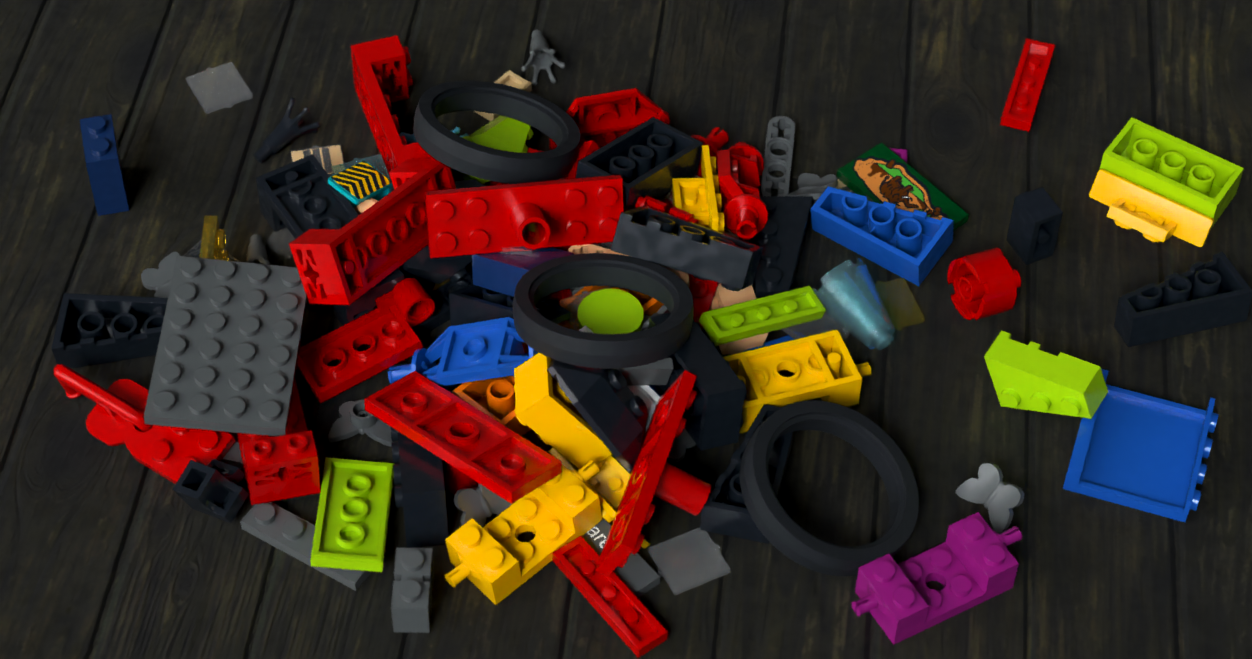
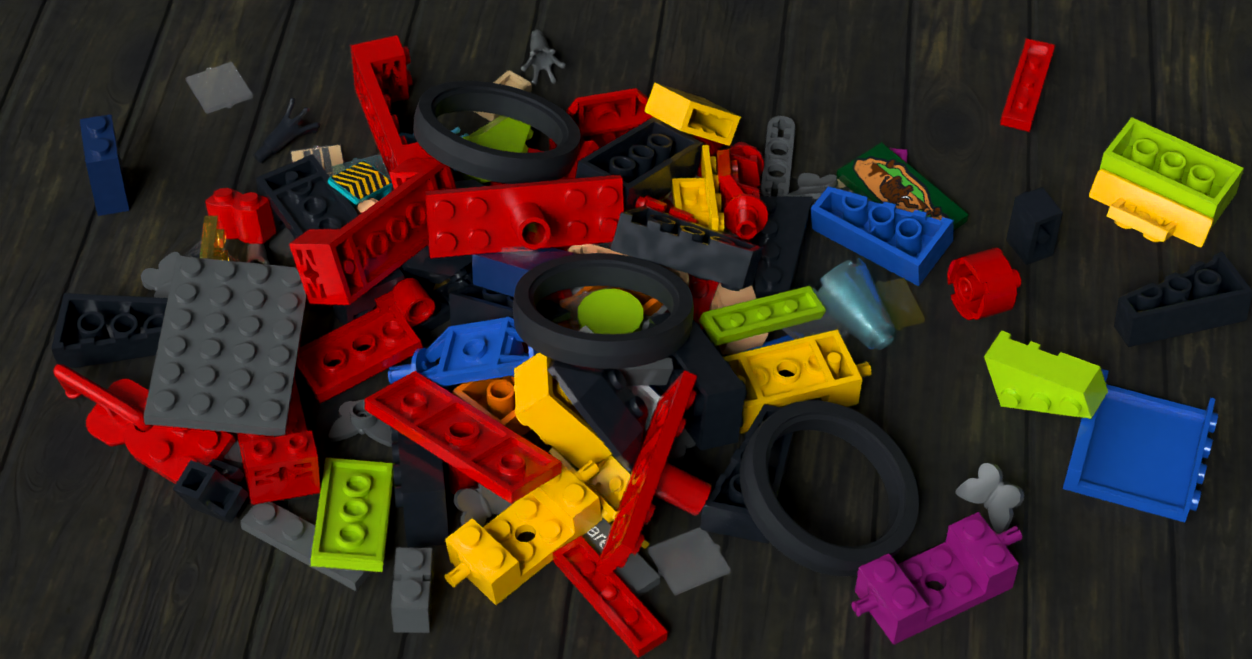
(242, 215): none -> red brick
(692, 114): none -> yellow brick

